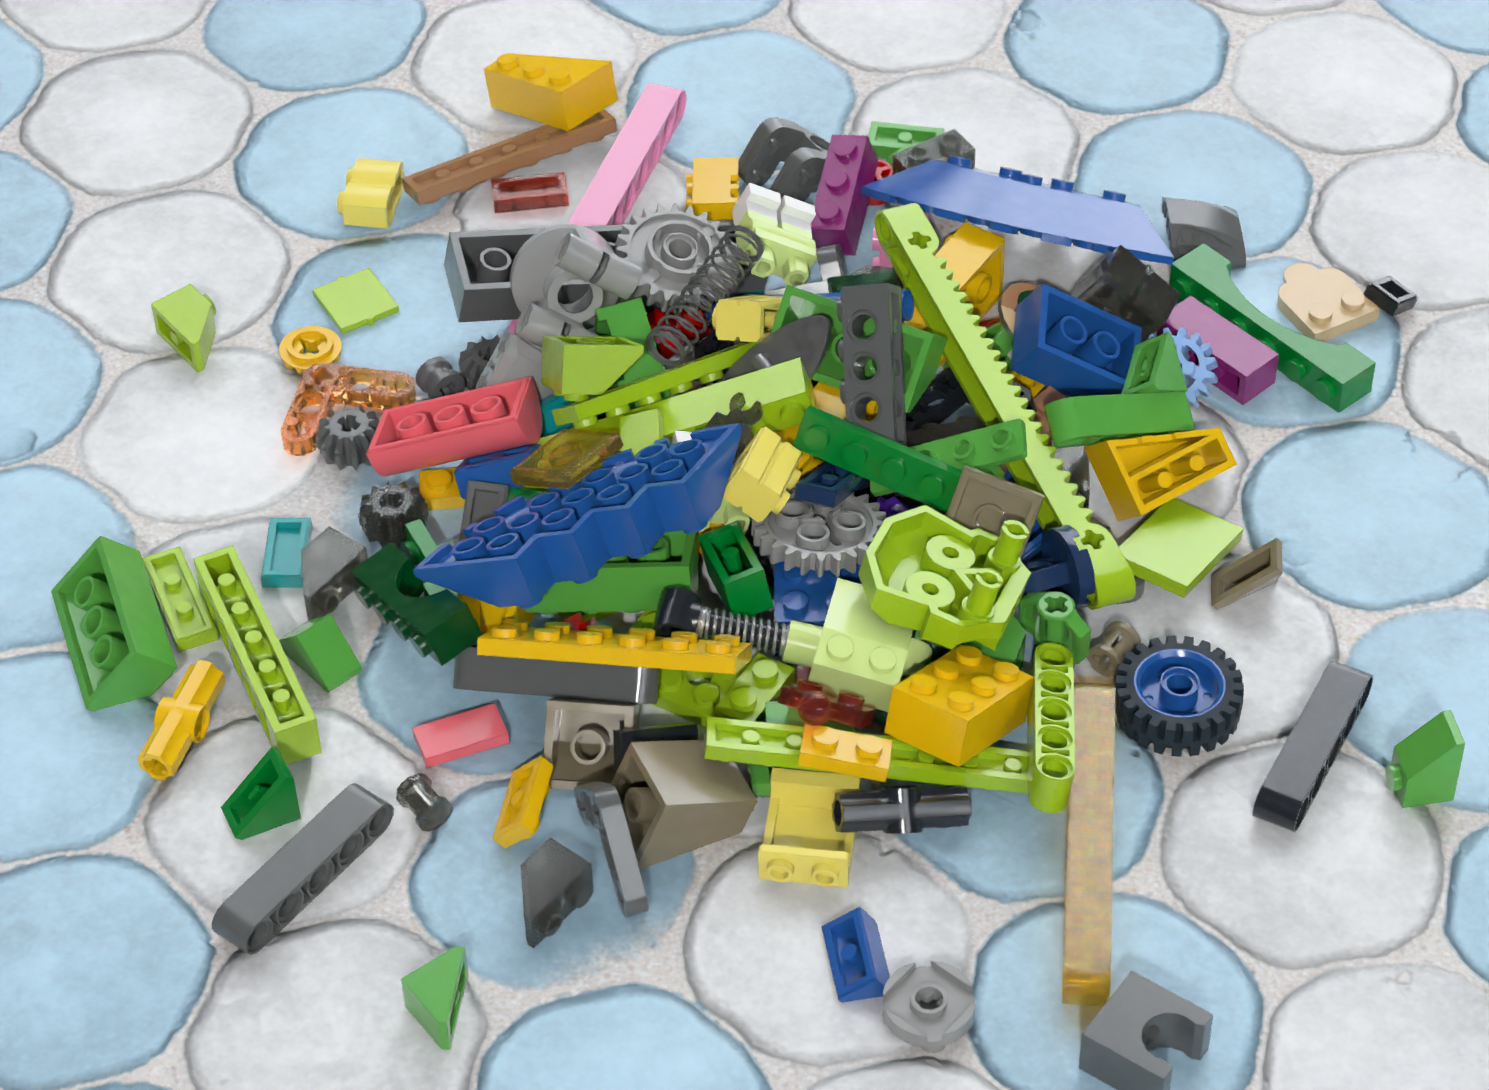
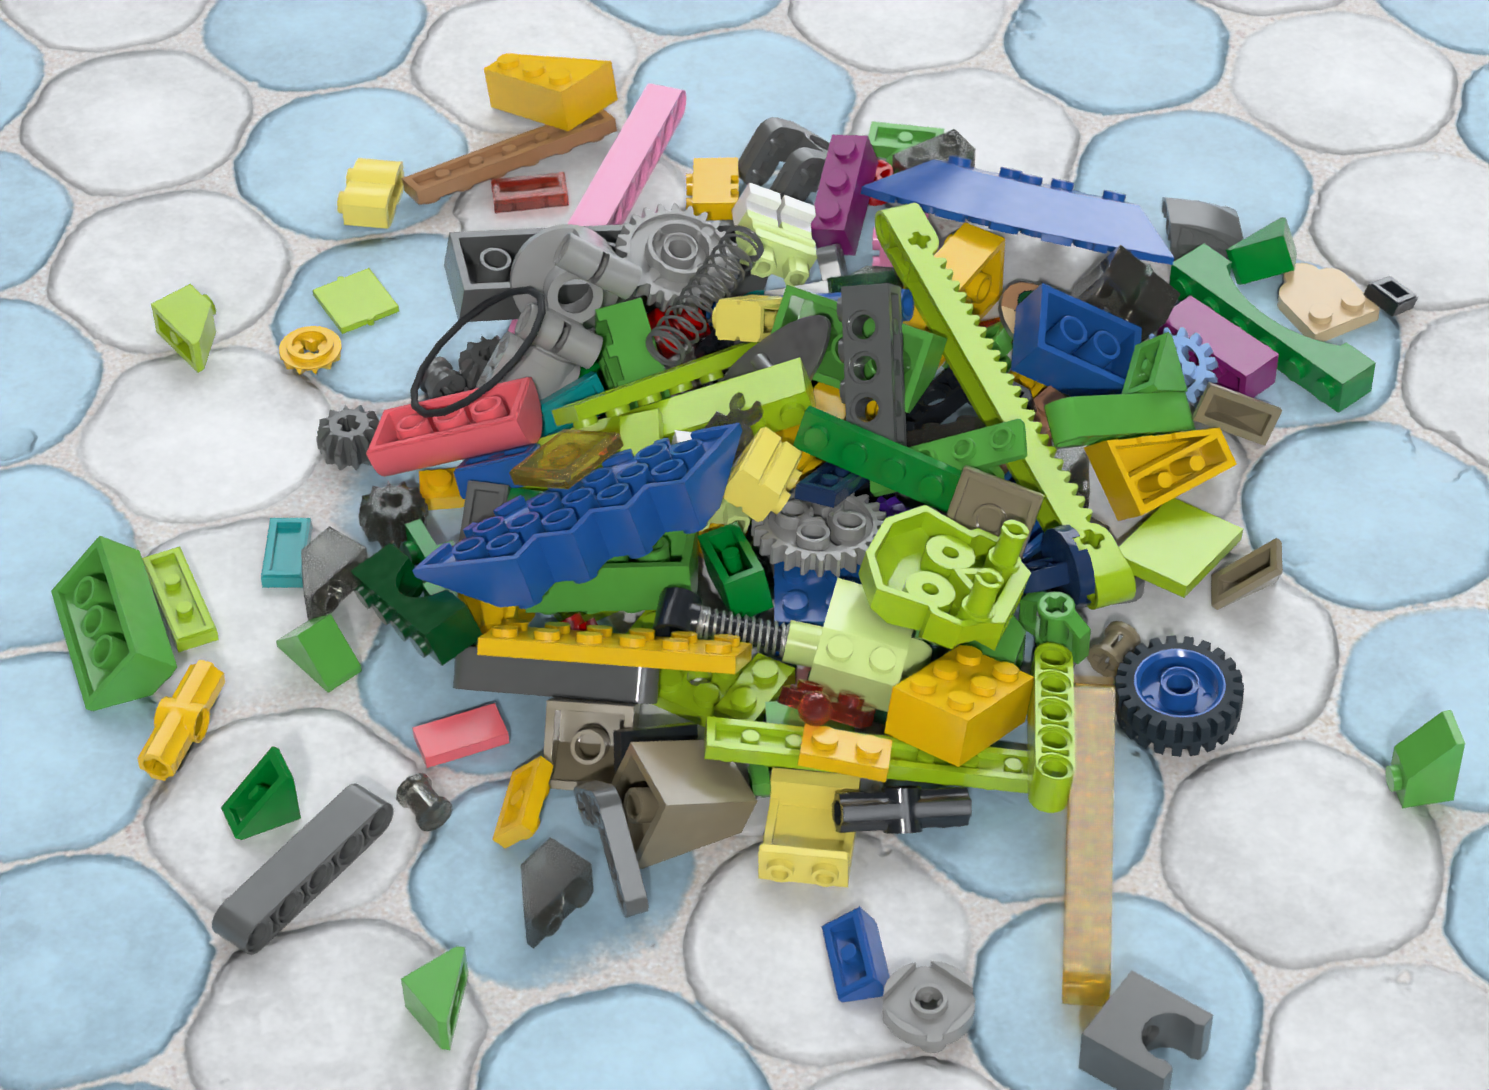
(257, 655): lime brick -> none
(337, 389): clear orange beam -> none
(500, 375): none -> black piece
(585, 364): lime slope -> none
(1237, 413): none -> dark tan slope
(1263, 253): none -> green slope
(1312, 746): beam -> none

